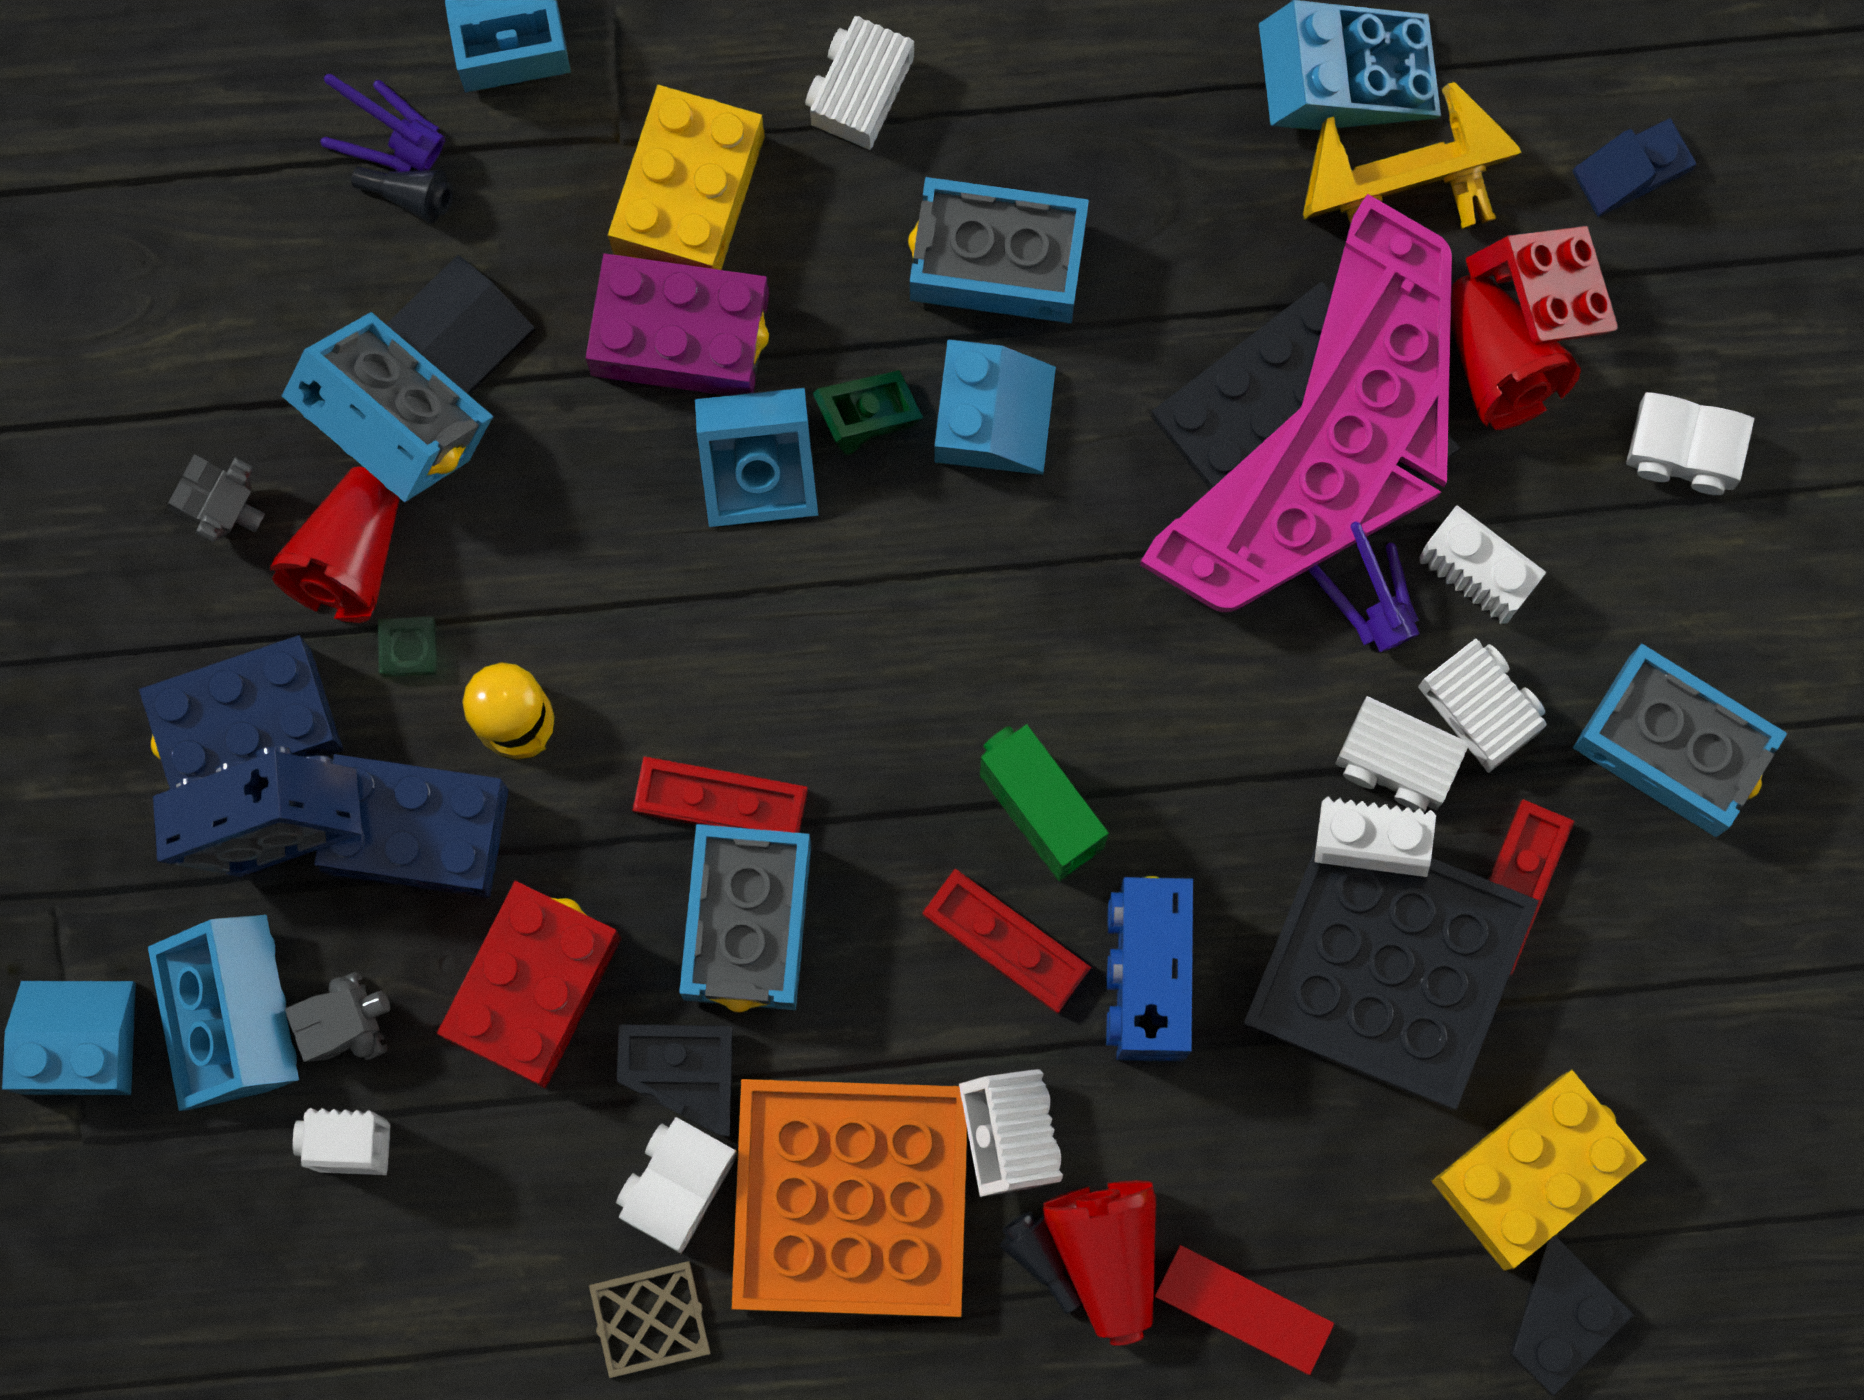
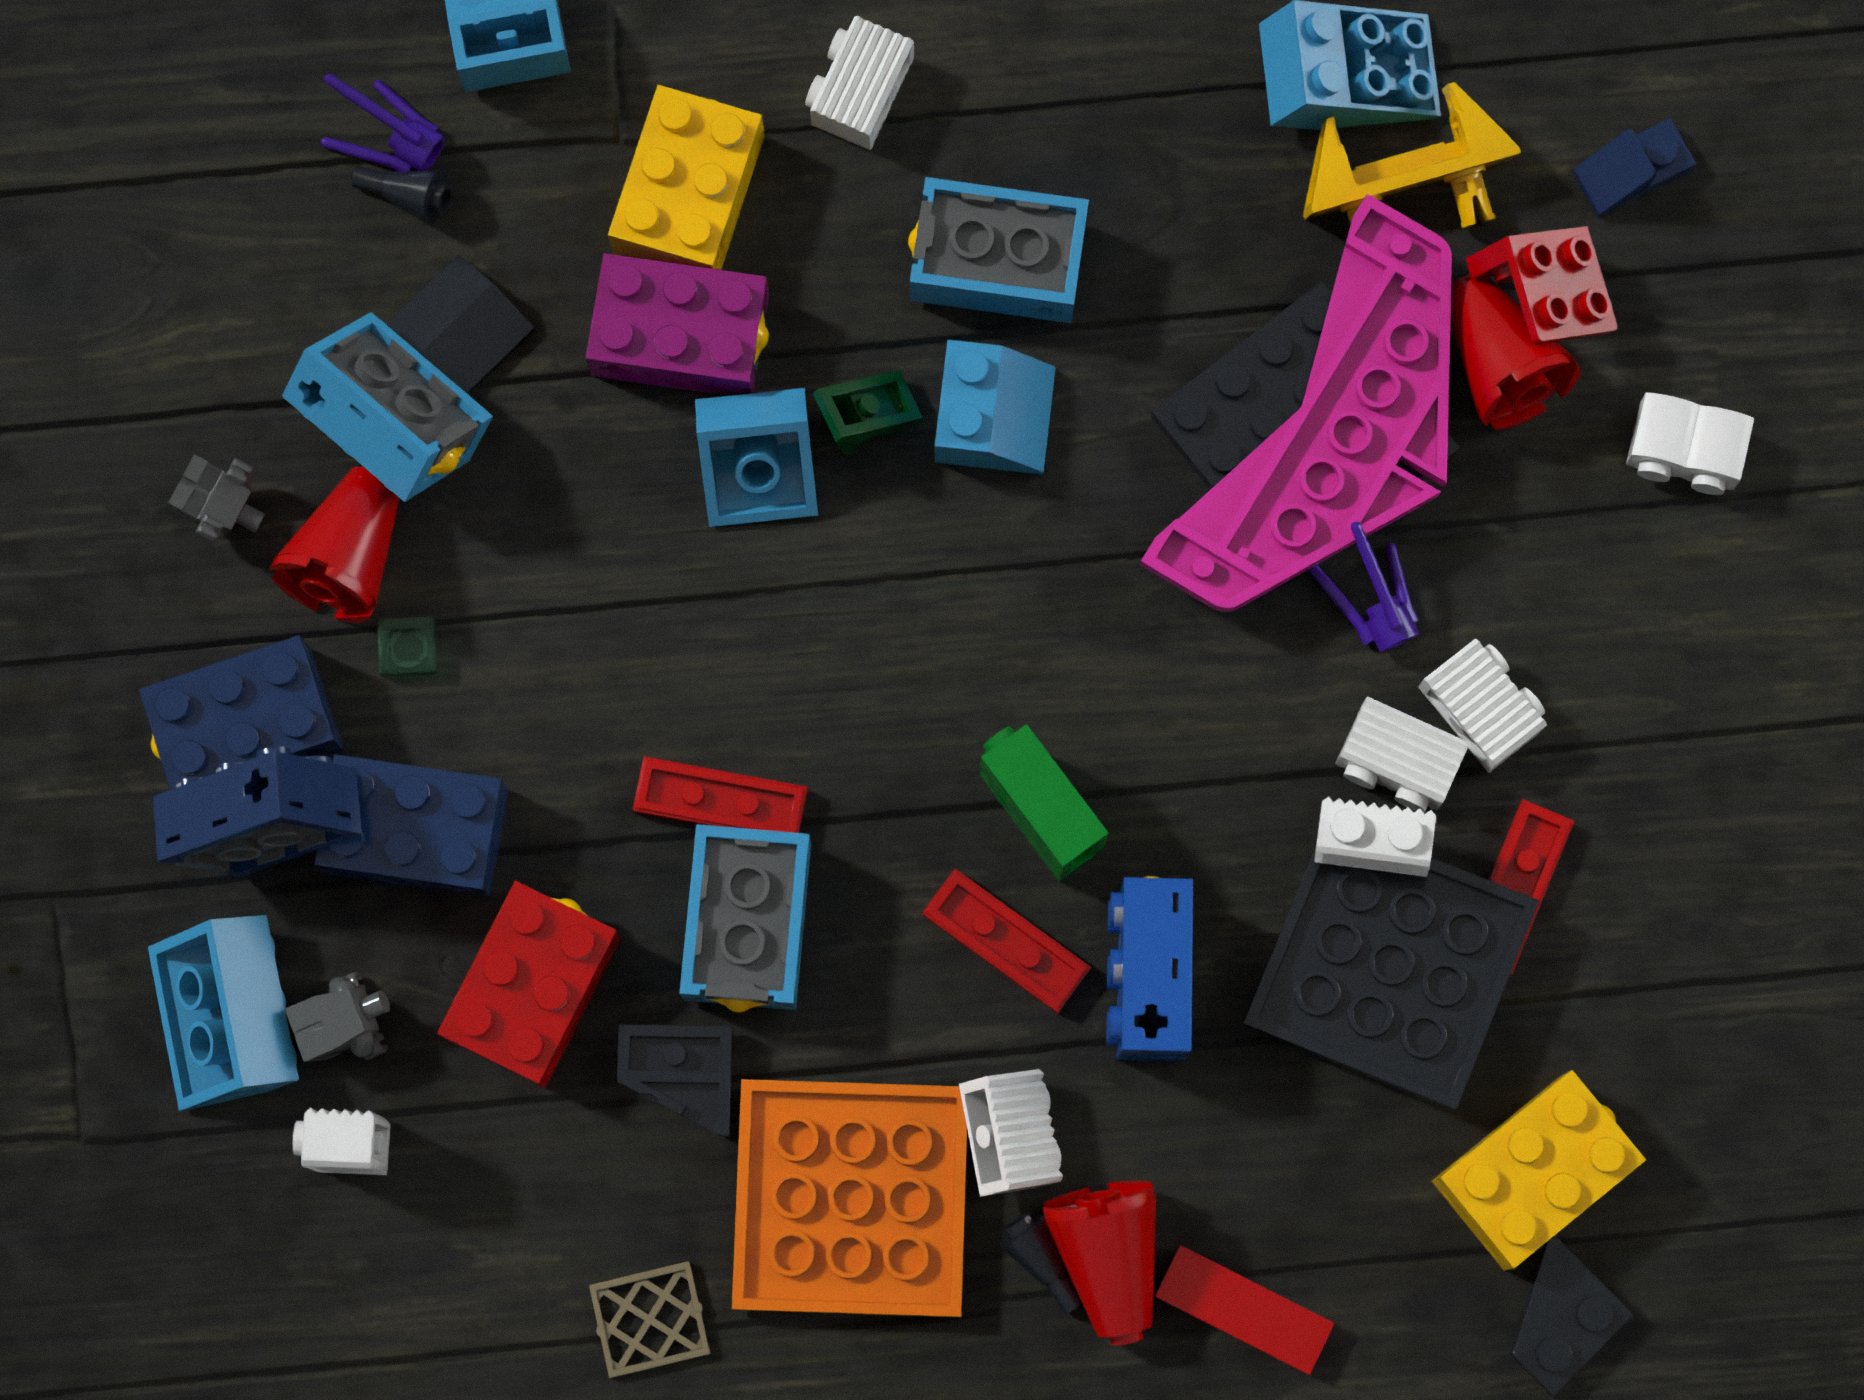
(70, 1038): dark azure slope -> none
(504, 705): yellow helmet -> none
(676, 1185): white brick -> none
(1481, 565): white brick -> none
(1680, 741): dark grey piece -> none

